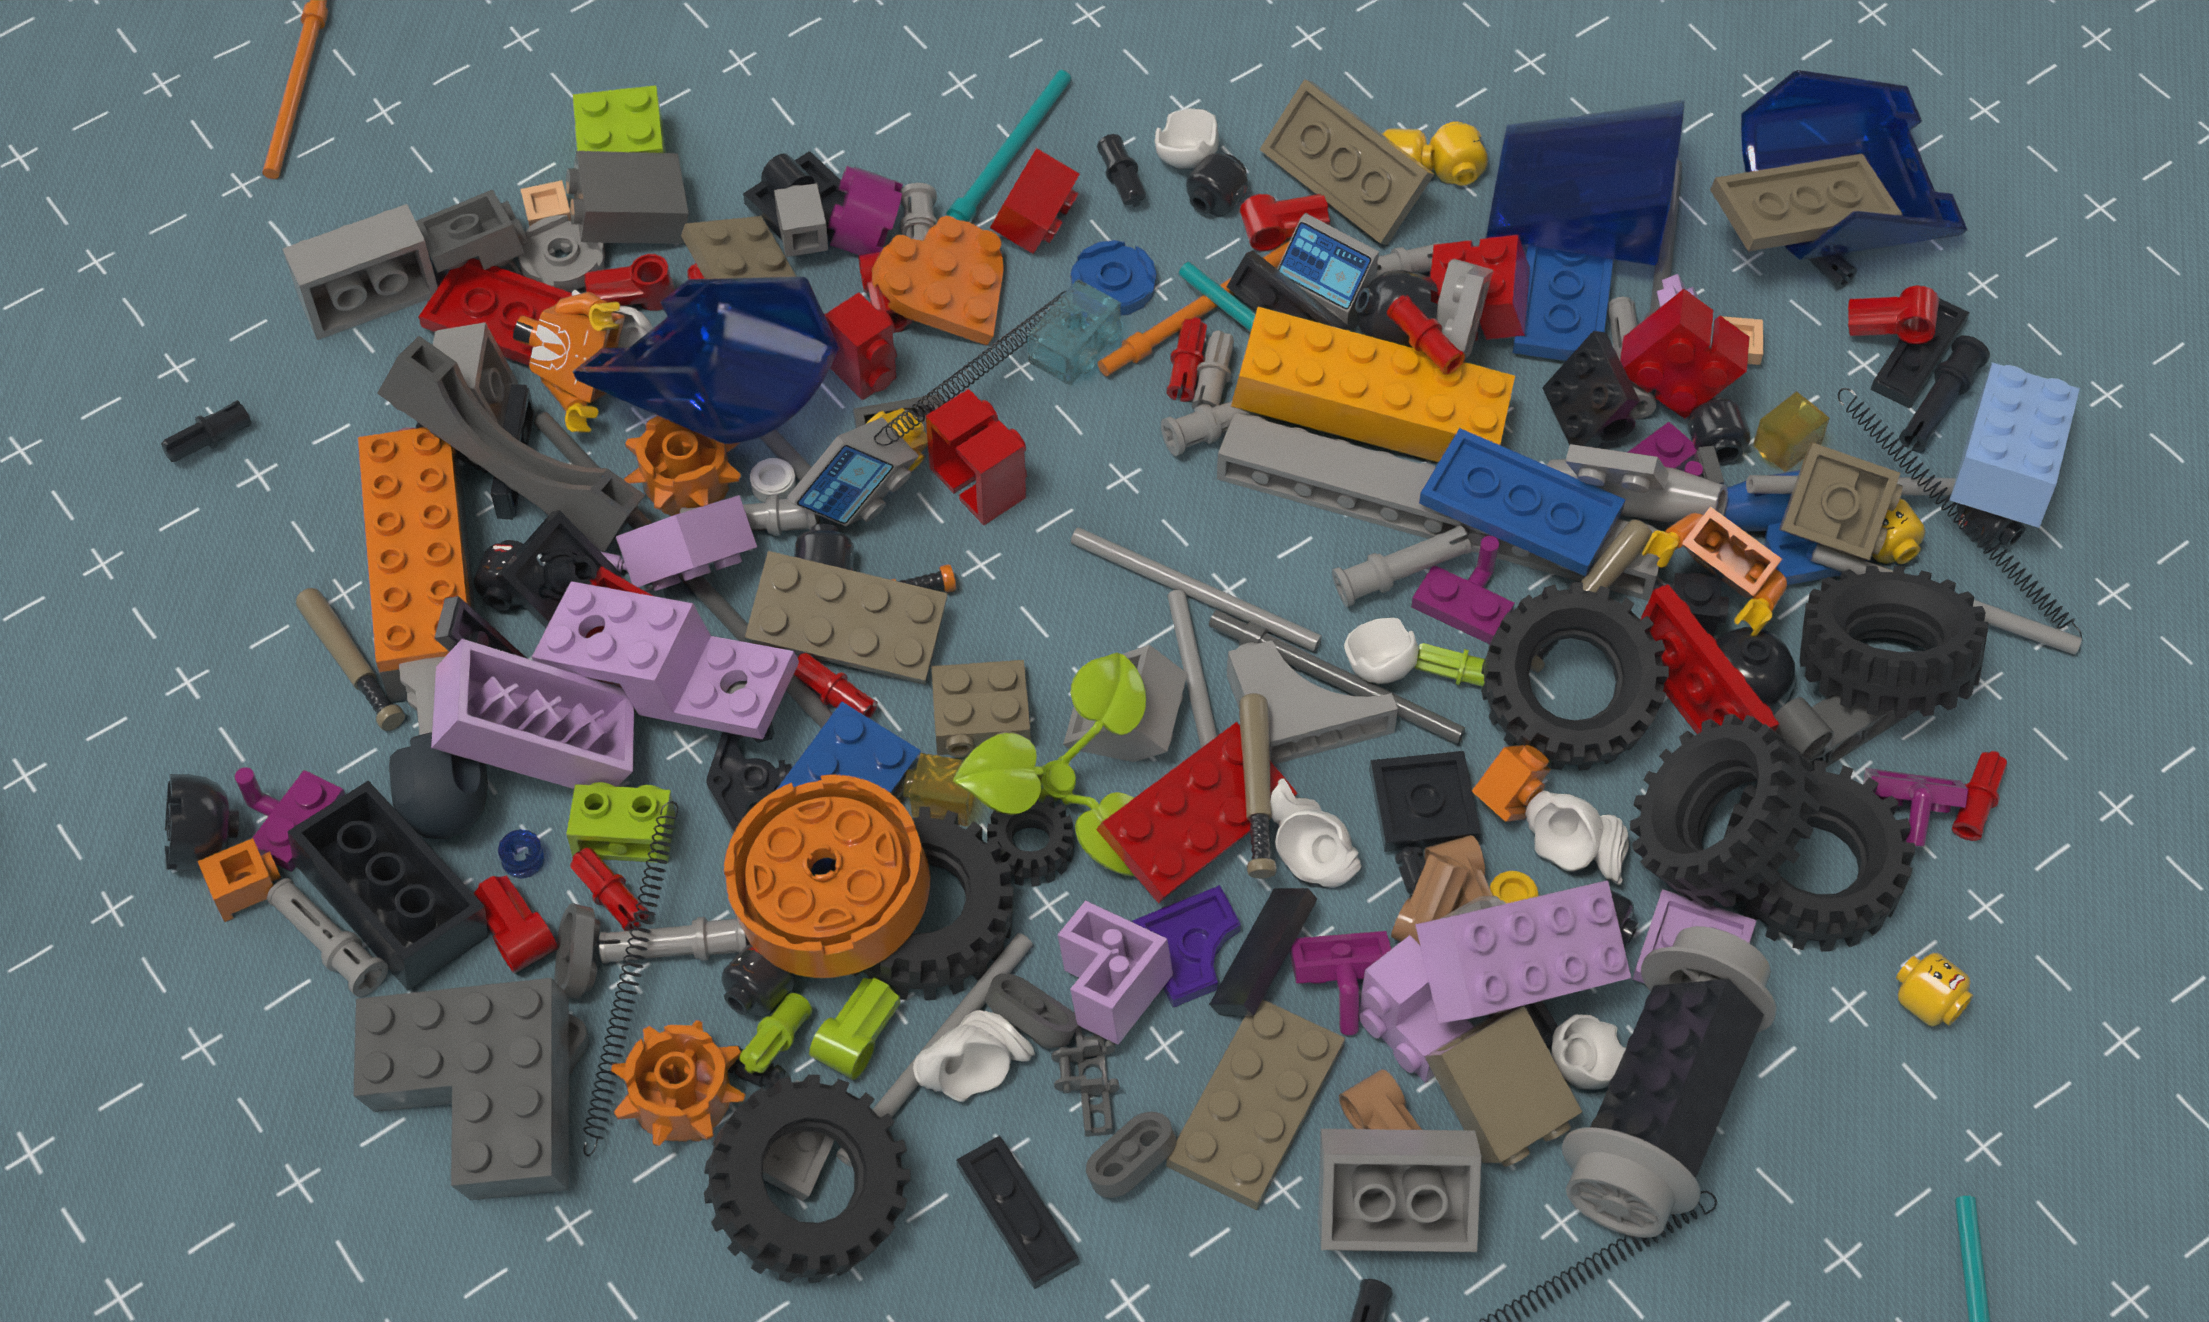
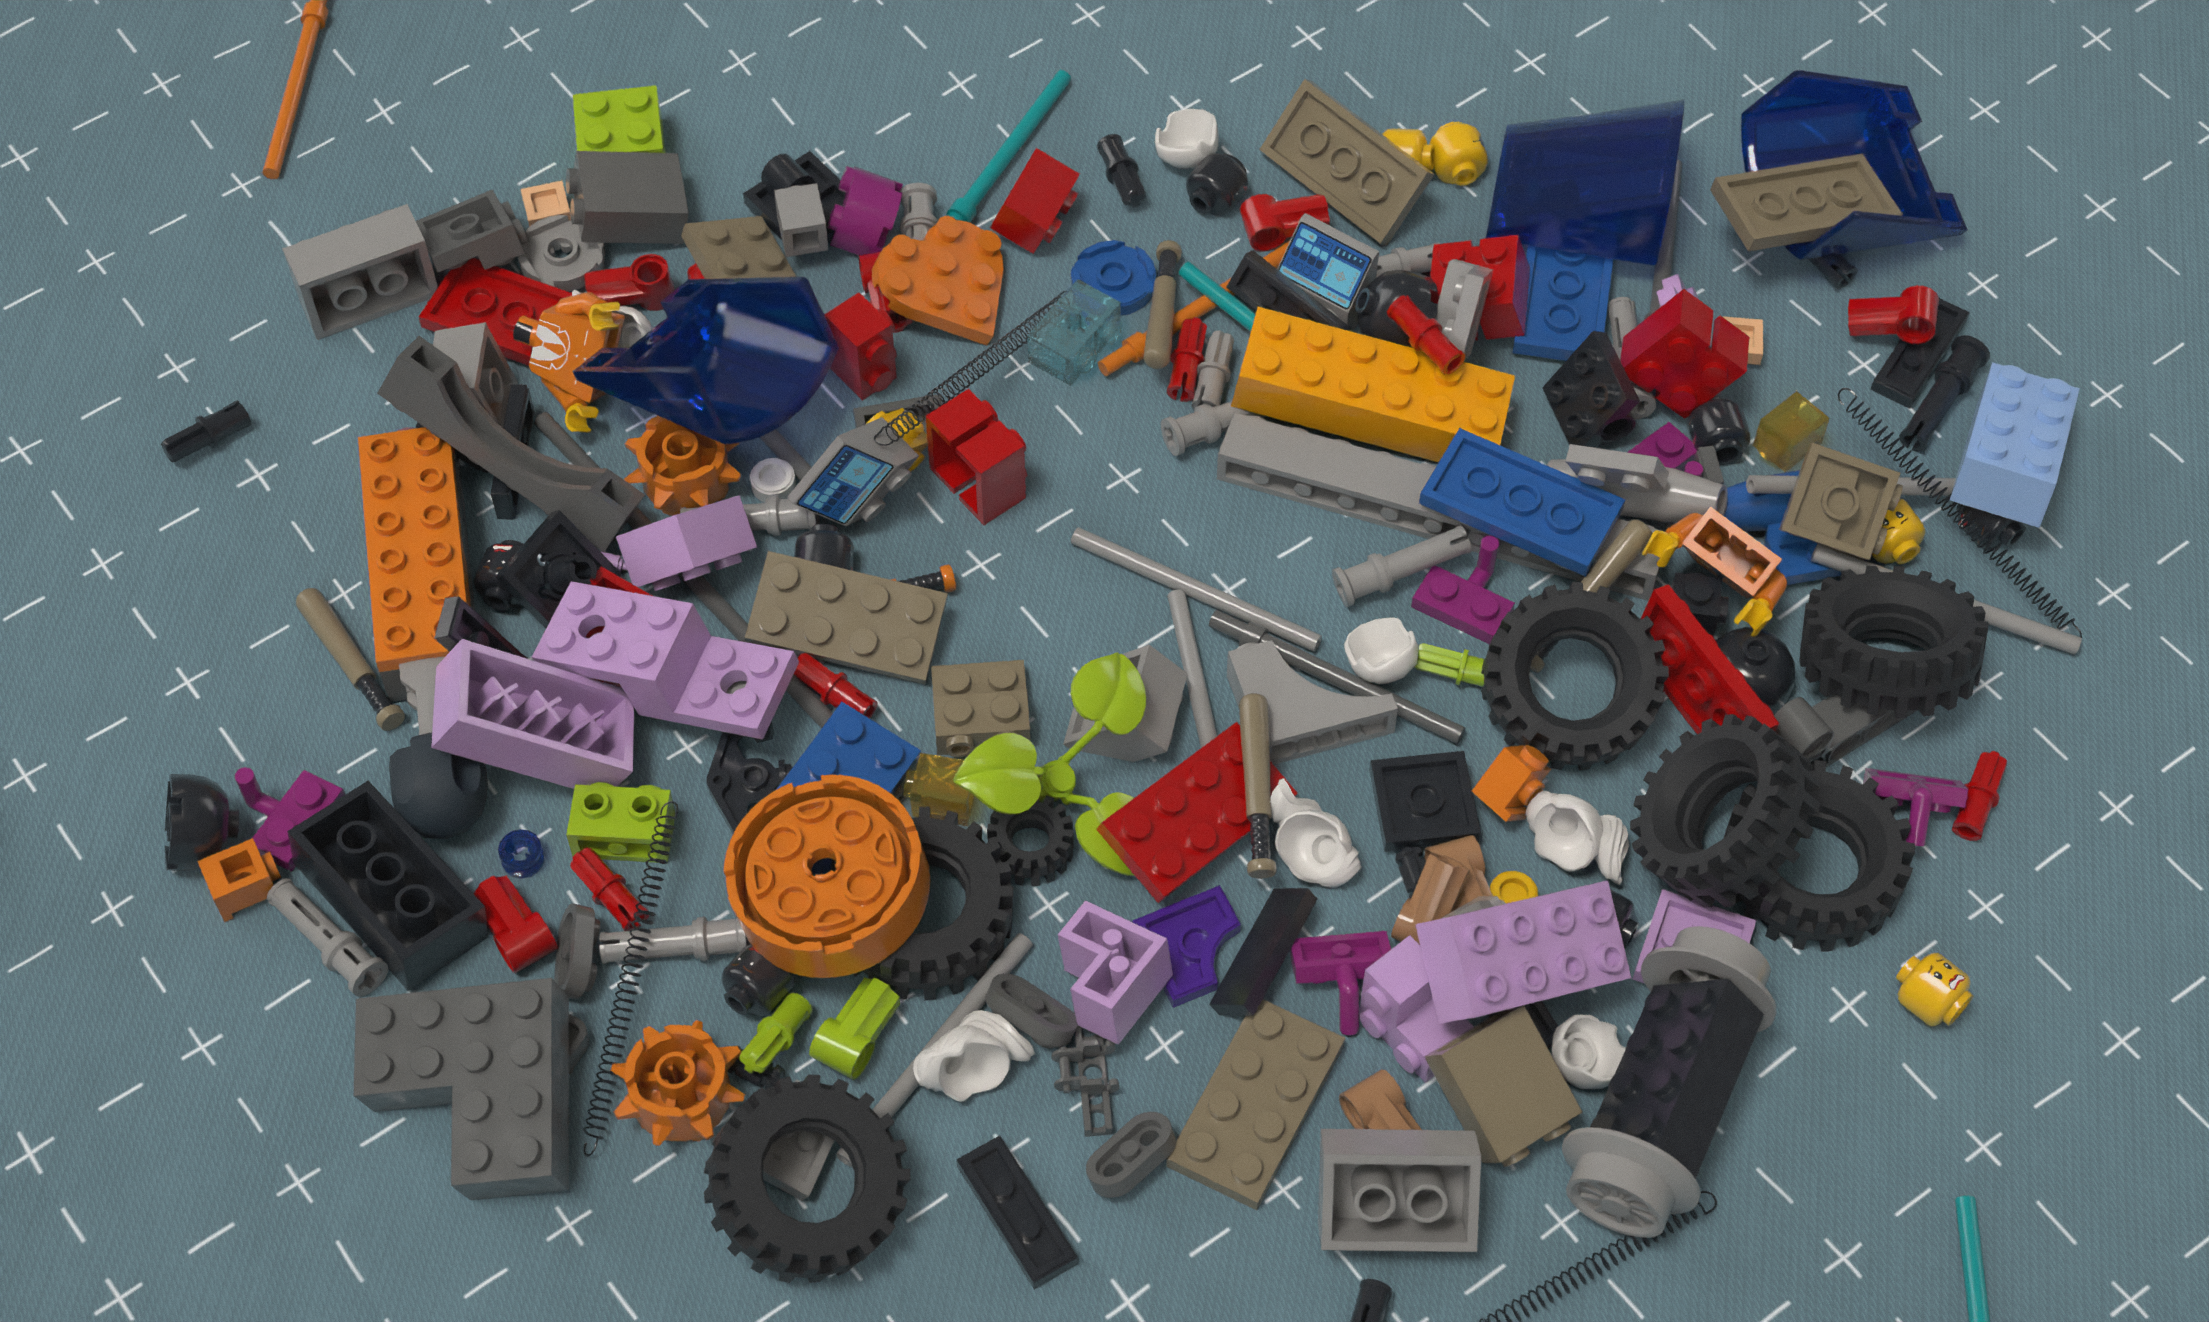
(1160, 324): none -> dark tan piece

